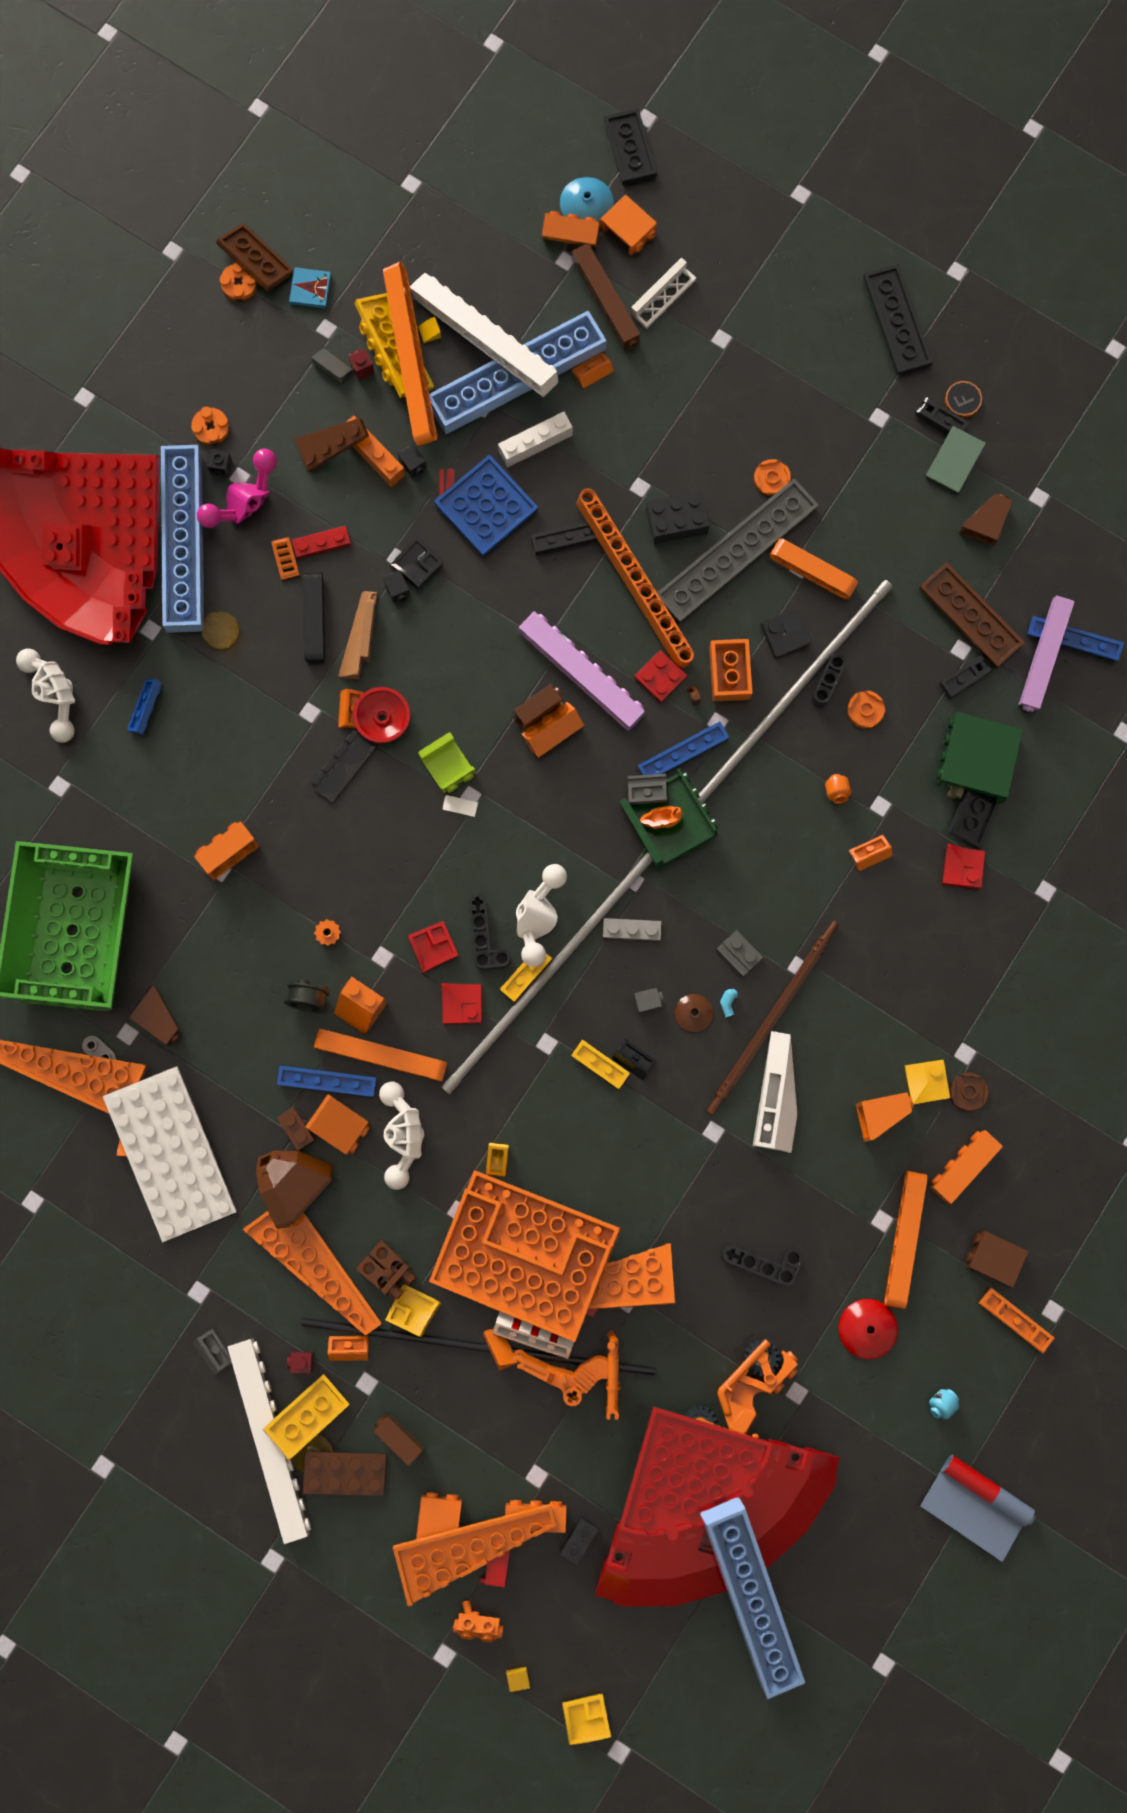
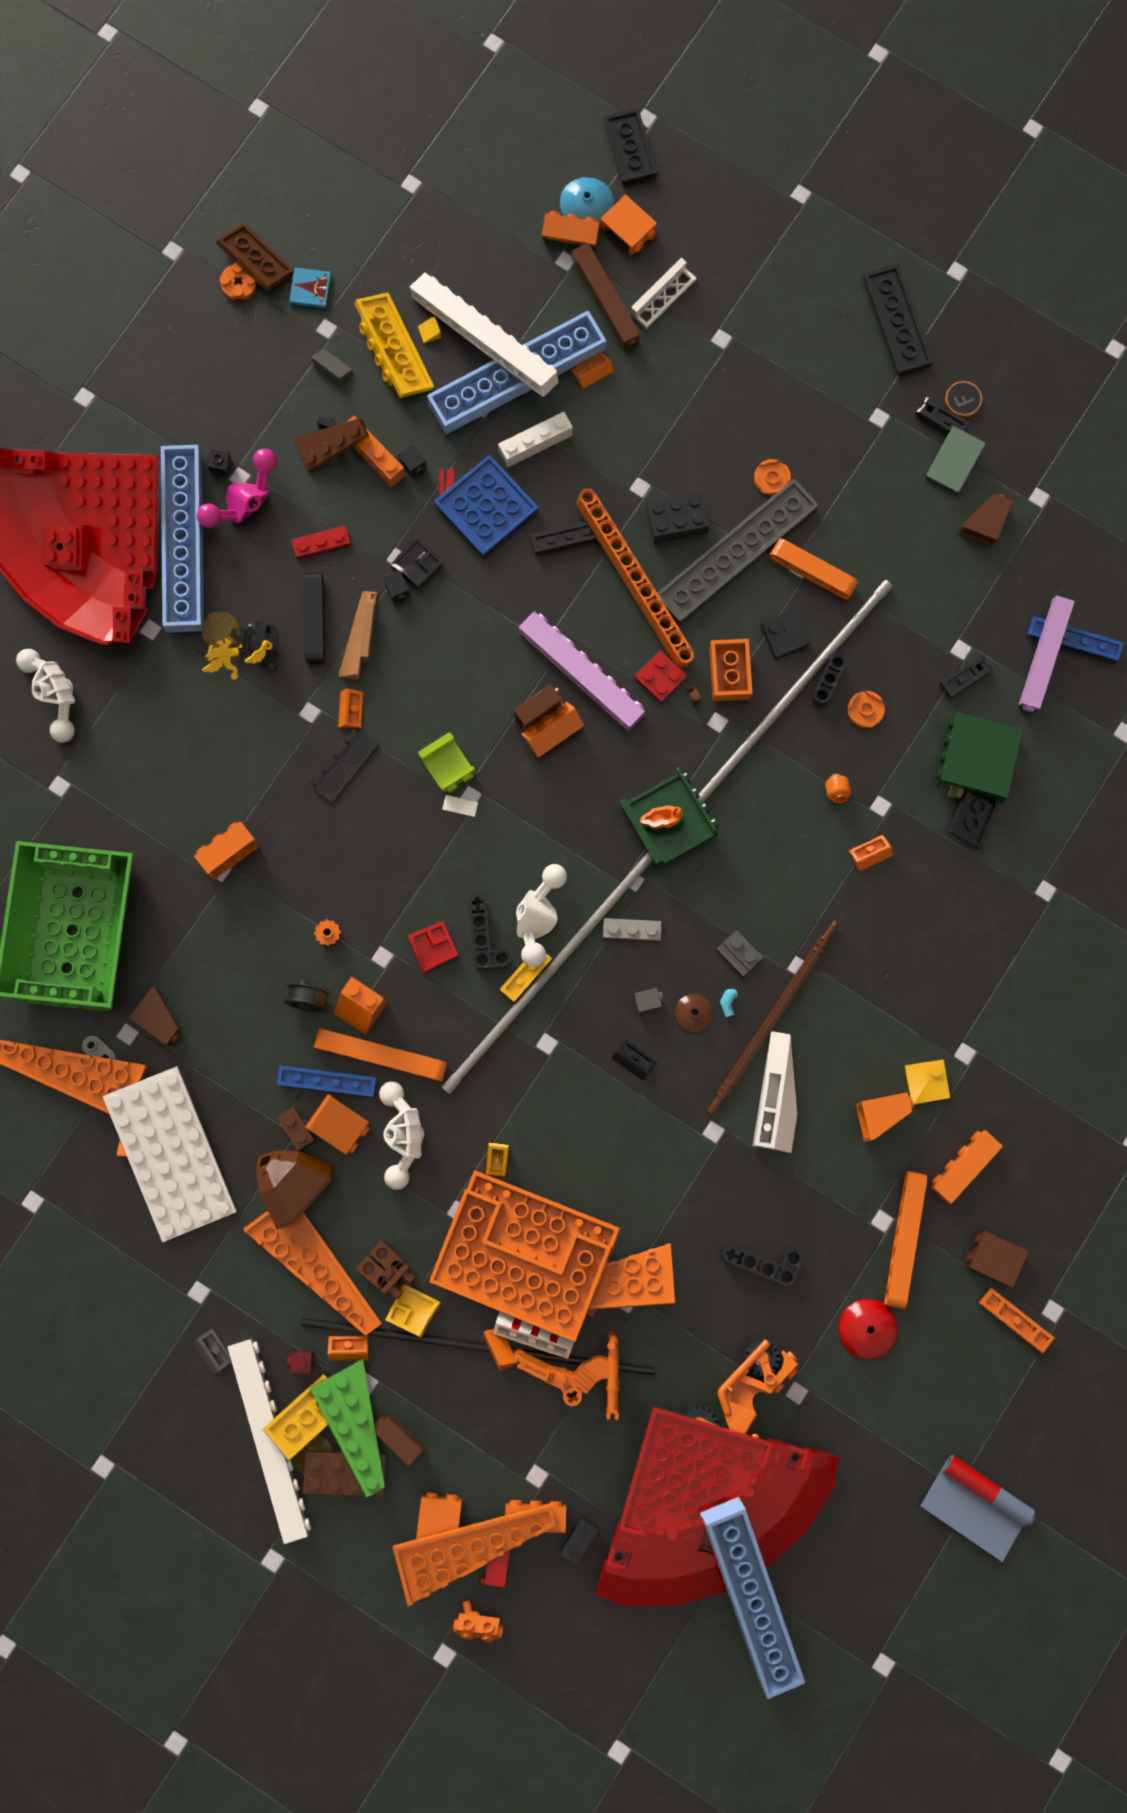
(144, 706): blue plate -> none
(207, 416): orange plate -> none
(255, 648): none -> helmet
(280, 543): orange slope -> none
(325, 422): none -> black plate
(348, 1413): none -> bright green wing
(361, 364): dark red brick -> none
(378, 703): red dish -> none
(410, 354): orange beam -> none
(462, 1003): red plate -> none
(518, 1679): yellow slope -> none
(586, 1719): yellow plate -> none
(600, 1064): yellow plate -> none
(647, 789): dark grey plate -> none
(685, 750): blue plate -> none
(944, 1404): medium azure head -> none
(963, 867): red plate -> none
(968, 1091): reddish brown tile -> none
(971, 615): reddish brown plate -> none

